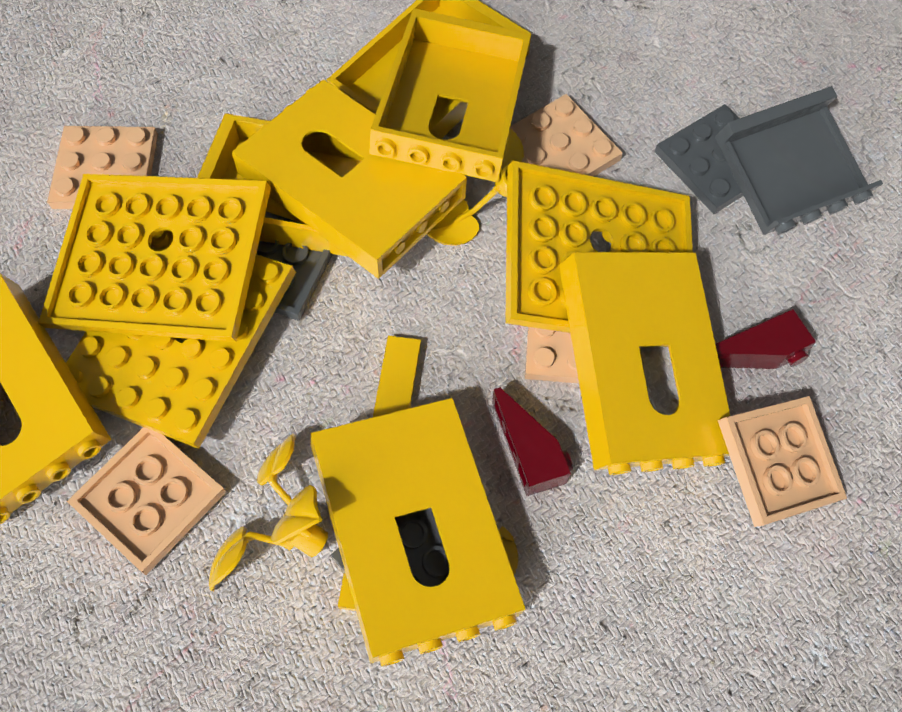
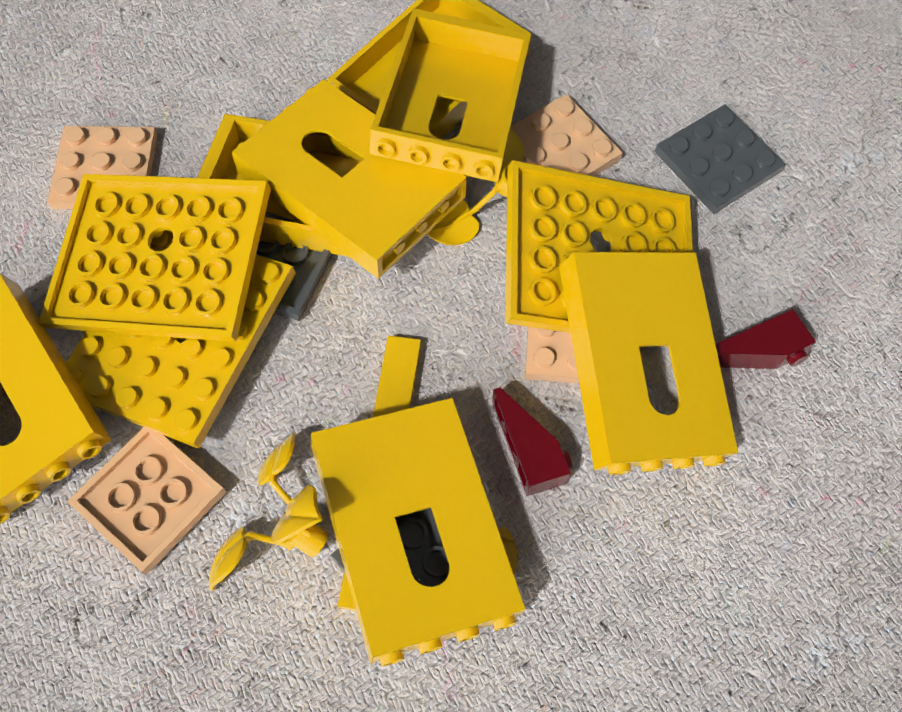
(782, 460): light nougat plate -> none
(793, 162): dark grey panel -> none

